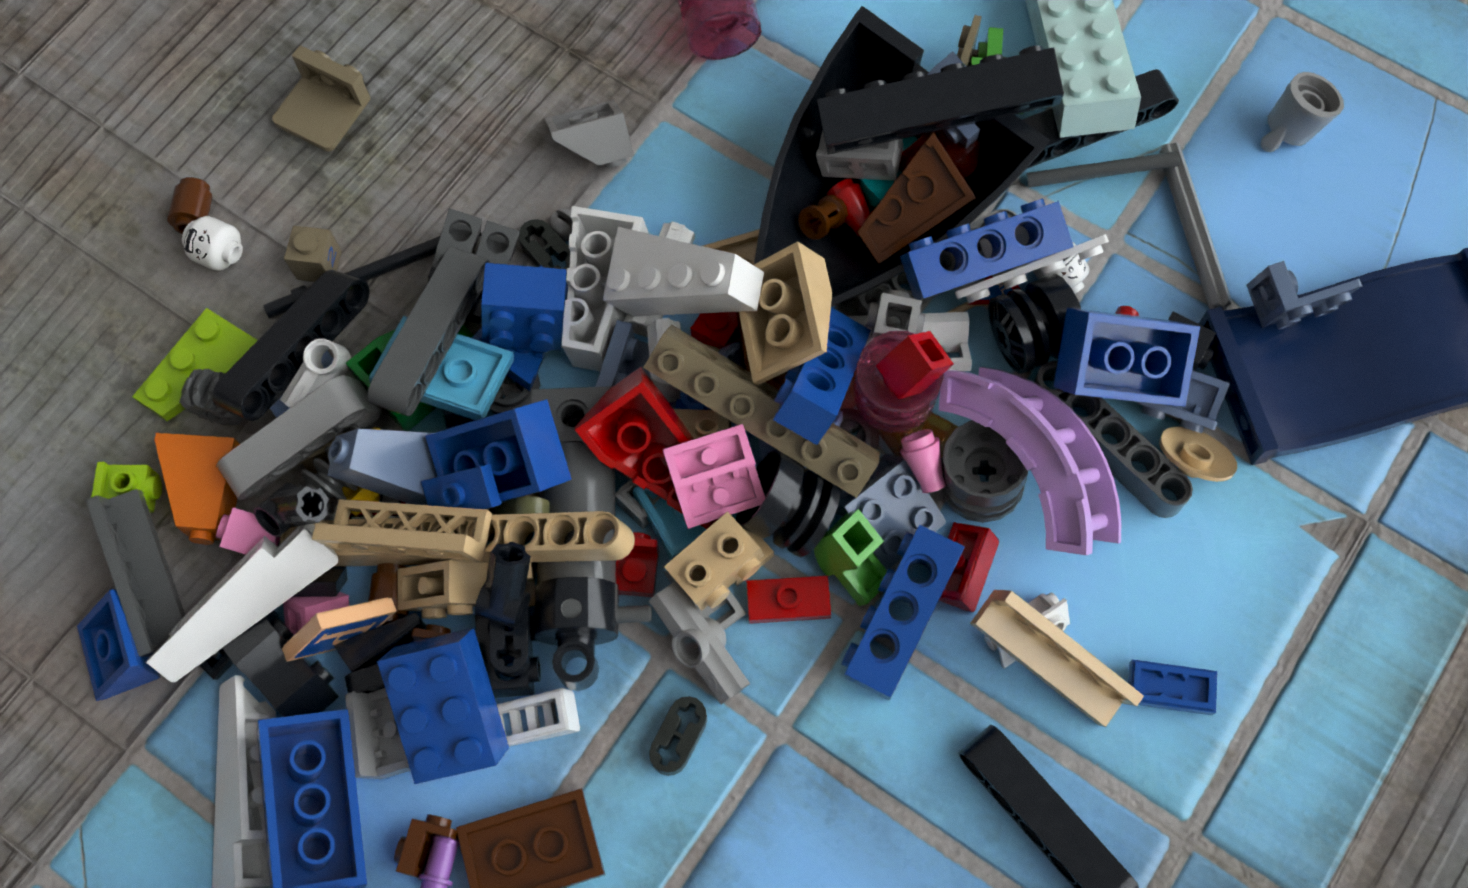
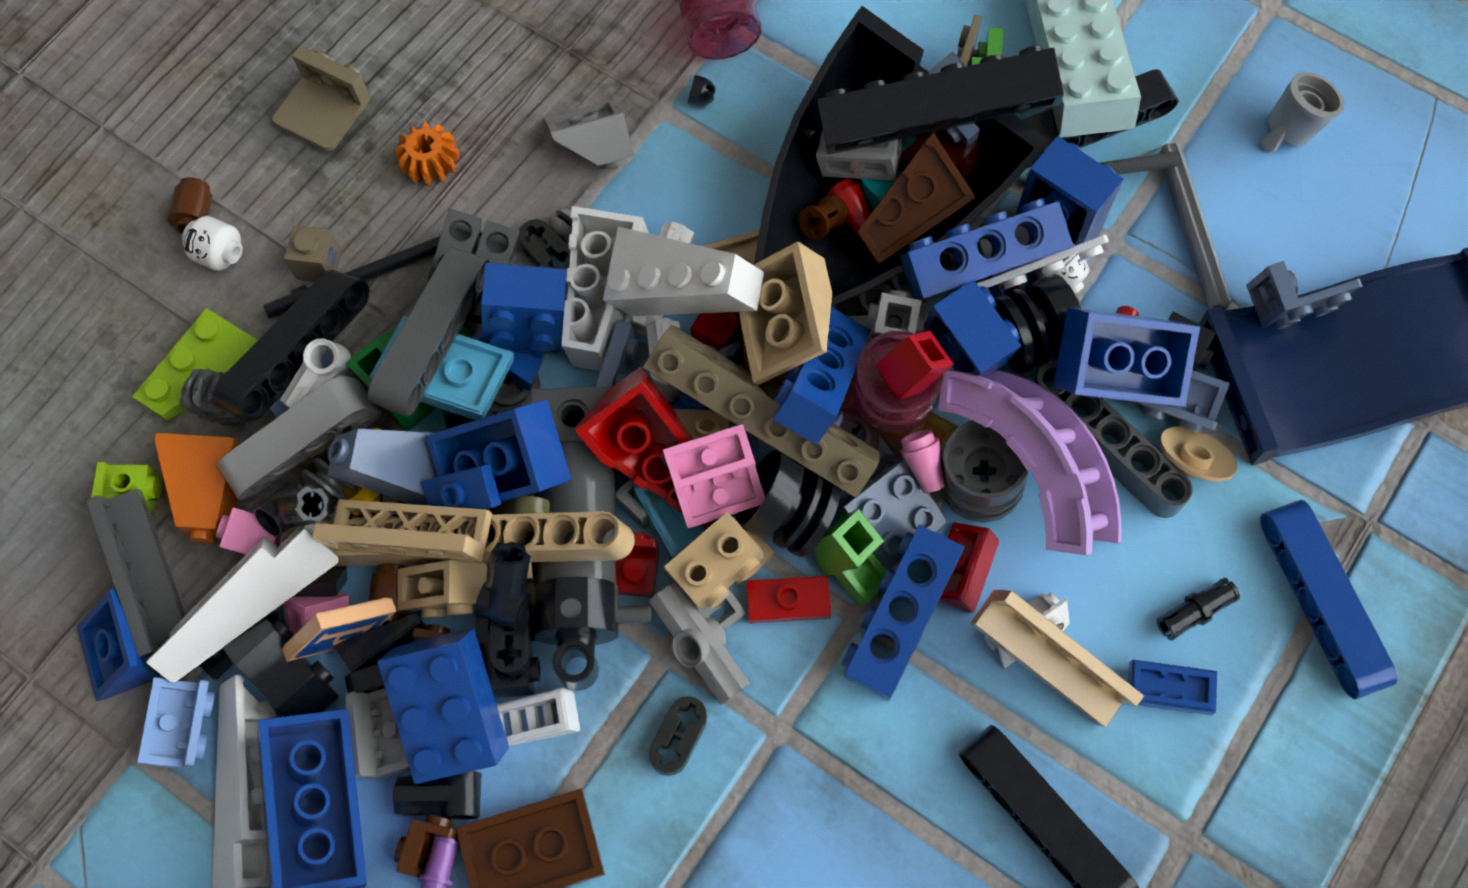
(174, 723): none -> light blue bracket
(427, 153): none -> orange gear
(449, 796): none -> black piece
(701, 91): none -> black hinge
(973, 331): none -> blue brick
(1078, 183): none -> blue brick
(1198, 608): none -> black pin
(1328, 600): none -> blue beam

